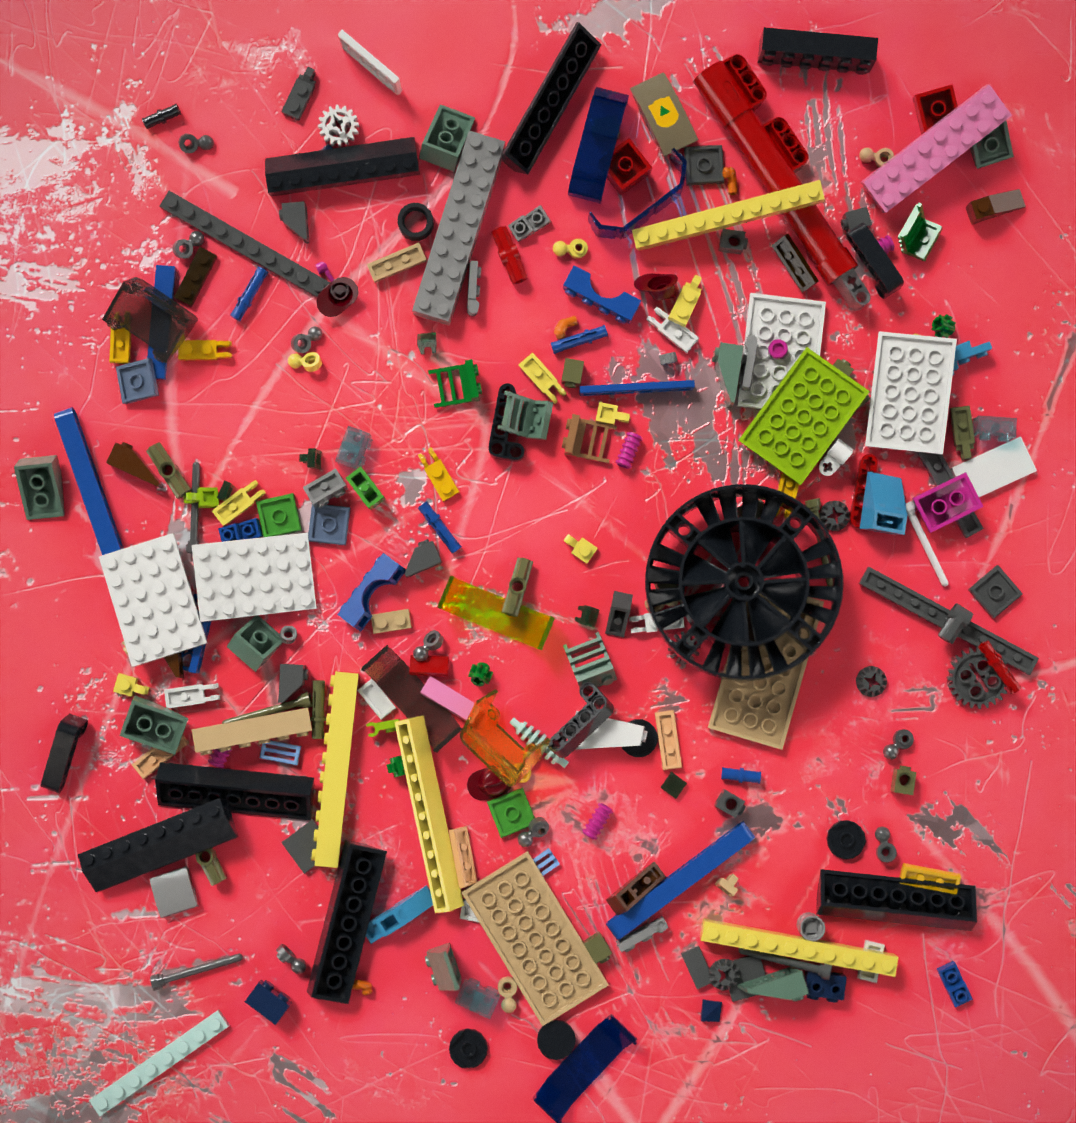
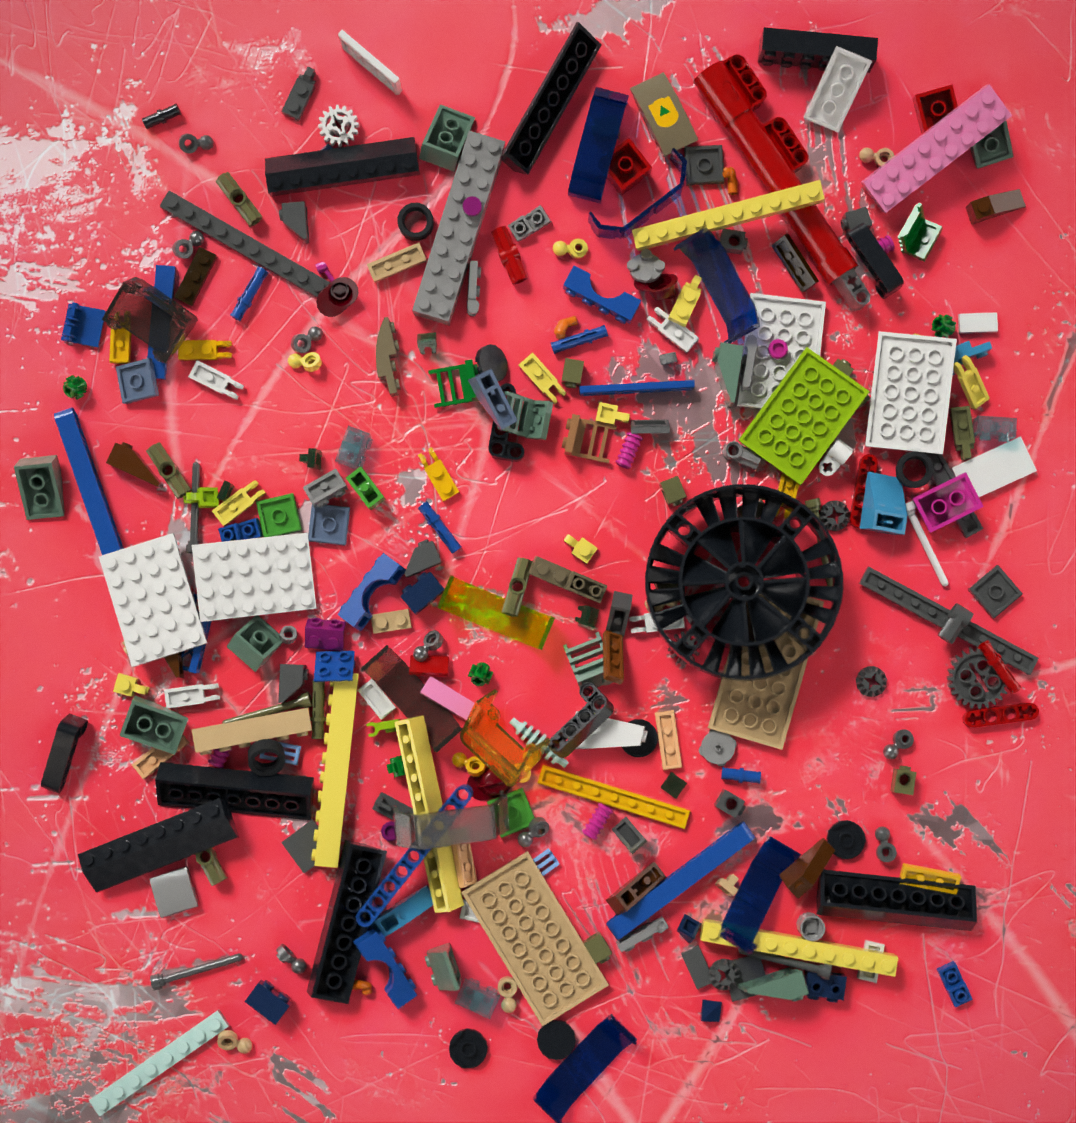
(74, 387): none -> green gear
(83, 325): none -> blue hinge
(214, 379): none -> white hinge
(228, 1040): none -> tan plate
(233, 190): none -> olive piece
(262, 746): none -> black tyre
(325, 634): none -> magenta bracket
(334, 666): none -> blue hinge
(372, 948): none -> blue arch
(385, 350): none -> dark tan slope
(385, 803): none -> dark grey hinge
(388, 831): none -> magenta tile
(407, 862): none -> blue beam
(422, 592): none -> dark blue brick
(451, 826): none -> clear smoke windscreen
(459, 760): none -> yellow plate
(472, 206): none -> magenta tile
(492, 358): none -> black tile
(492, 398): none -> sand blue slope
(567, 579): none -> dark tan slope
(613, 657): none -> dark orange tile
(613, 796): none -> yellow tile
(629, 835): none -> dark grey slope
(645, 267): none -> light grey piece
(649, 426): none -> dark grey tile
(673, 491): none -> olive brick
(688, 928): none -> dark blue slope
(717, 747): none -> light grey piece
(722, 283): none -> clear blue windscreen
(743, 456): none -> light grey piece
(756, 894): none -> clear blue windscreen
(806, 869): none -> reddish brown slope
(837, 89): none -> white tile
(914, 455): none -> black tyre
(971, 382): none -> light yellow hinge
(977, 322): none -> white tile
(1000, 715): none -> red beam

